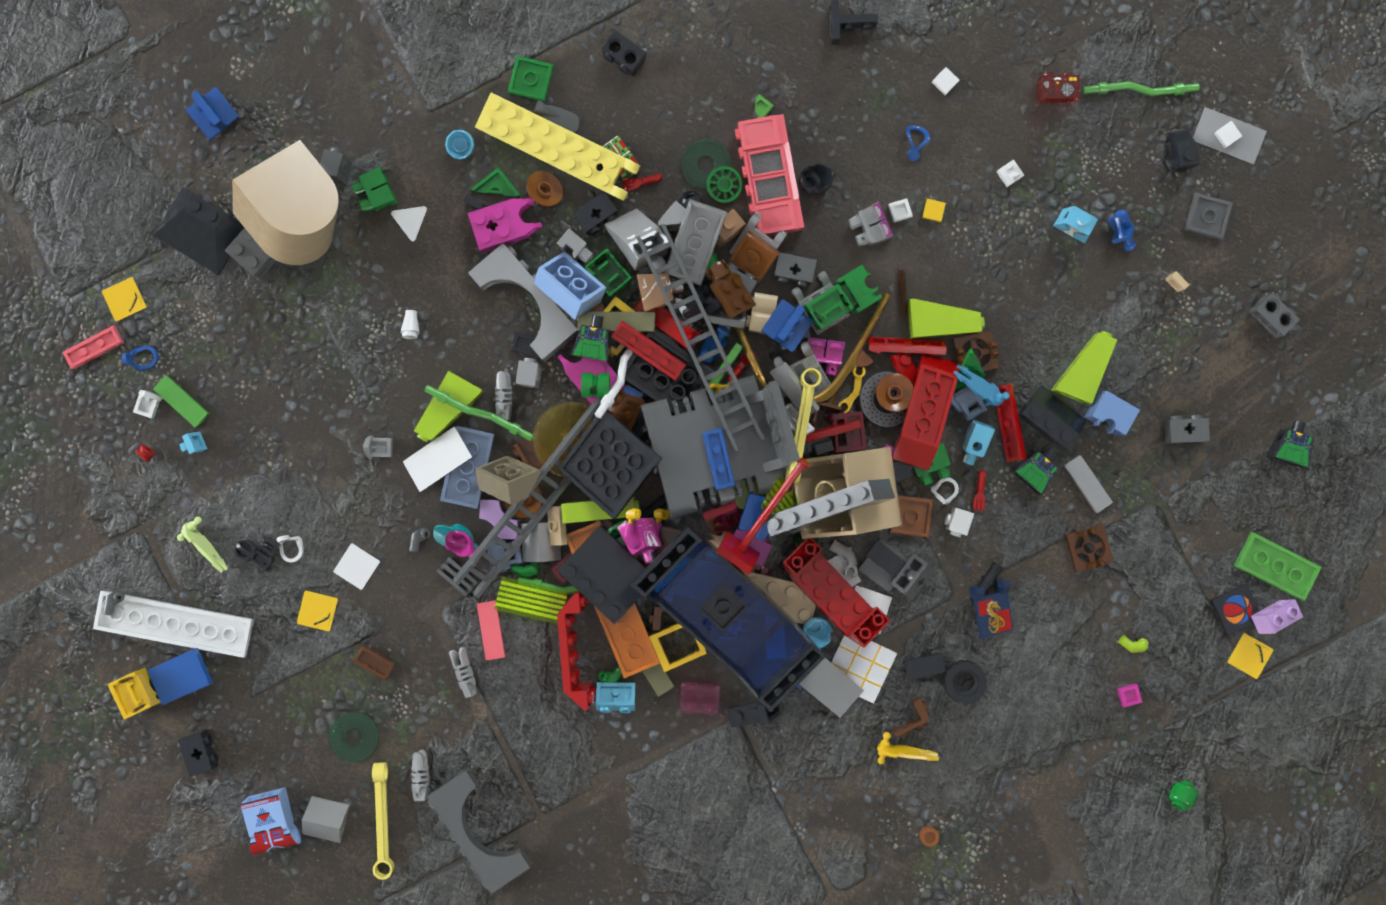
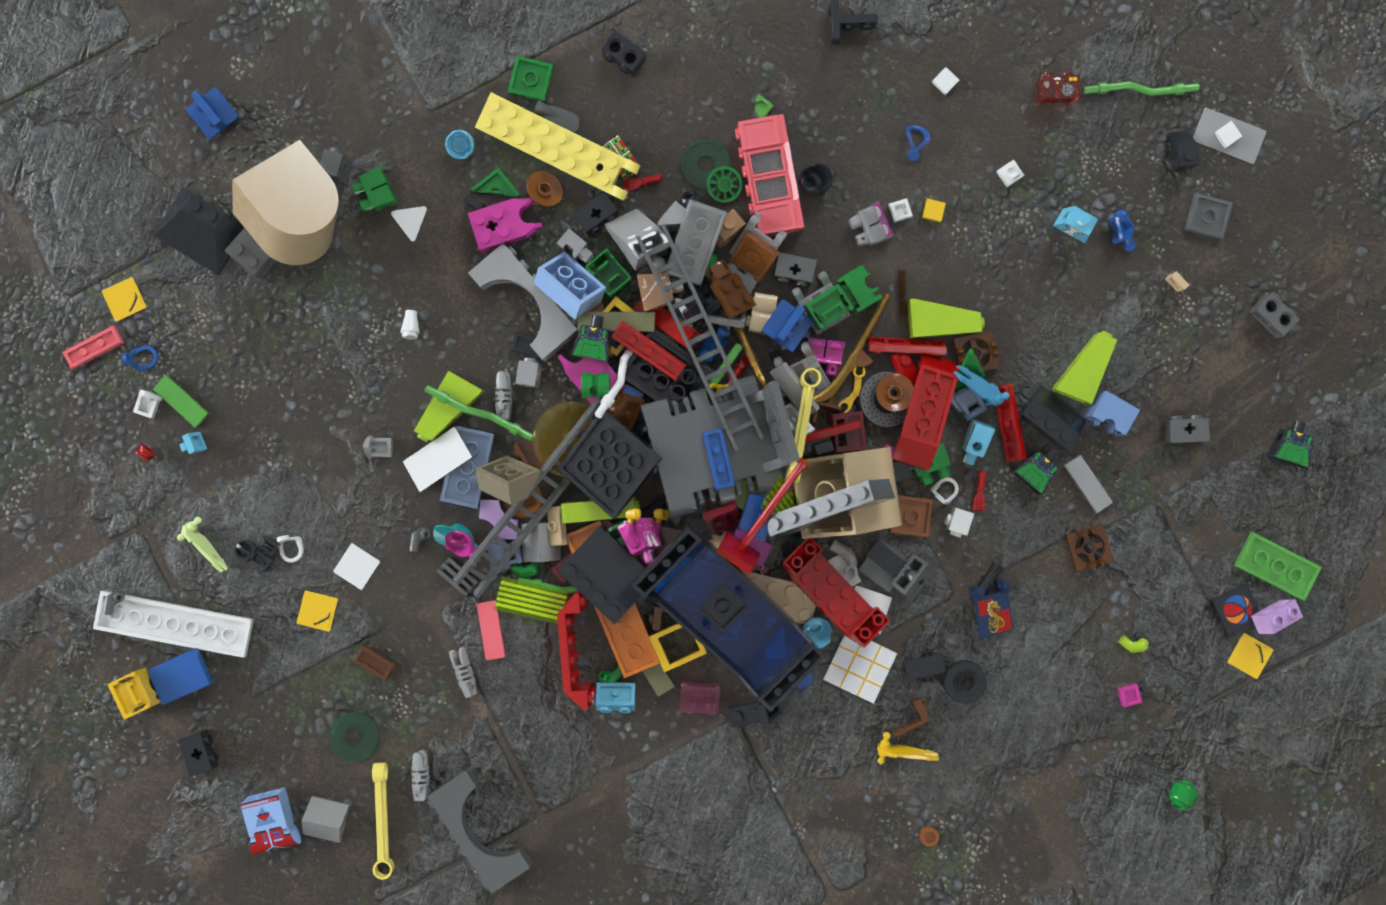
(831, 687): light grey sticker -> none

